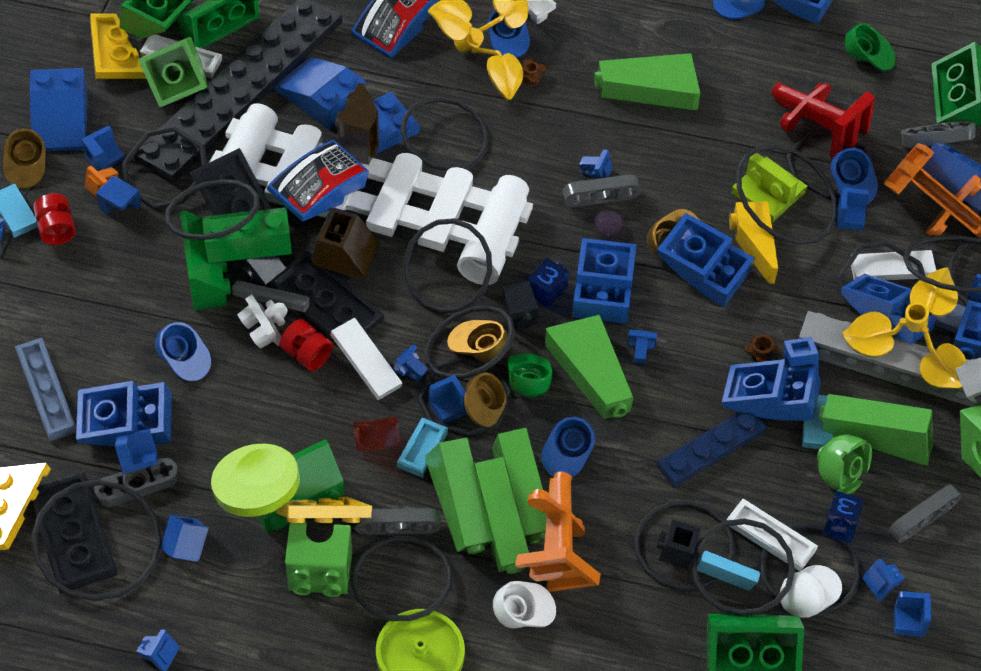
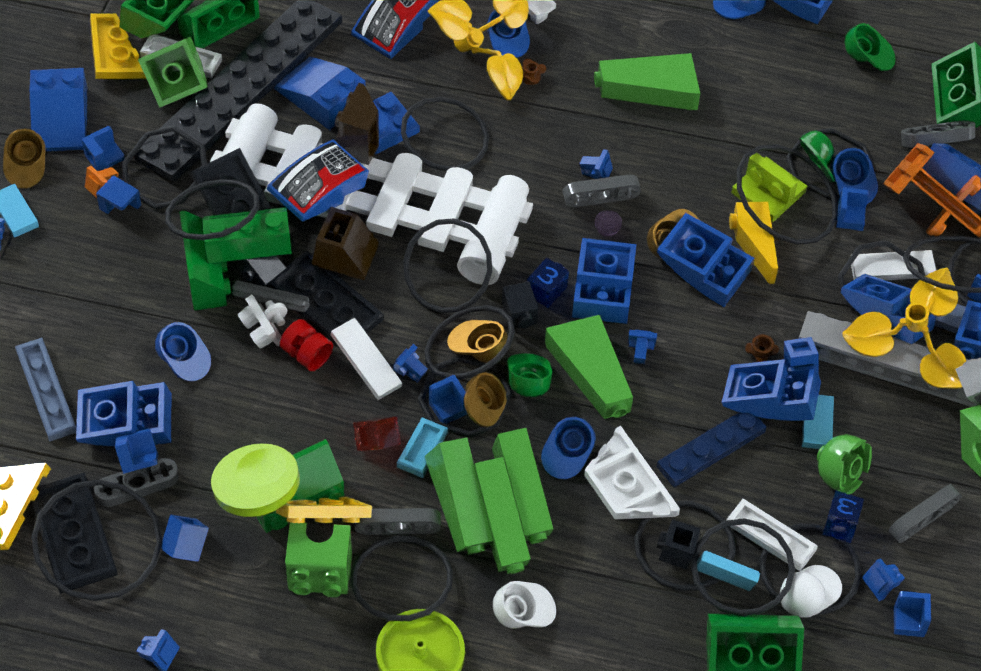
(54, 219): red wheel -> none
(558, 562): orange piece -> none
(627, 482): none -> white wing
(812, 106): red piece -> none
(819, 150): none -> green cap
(885, 426): bright green slope -> none

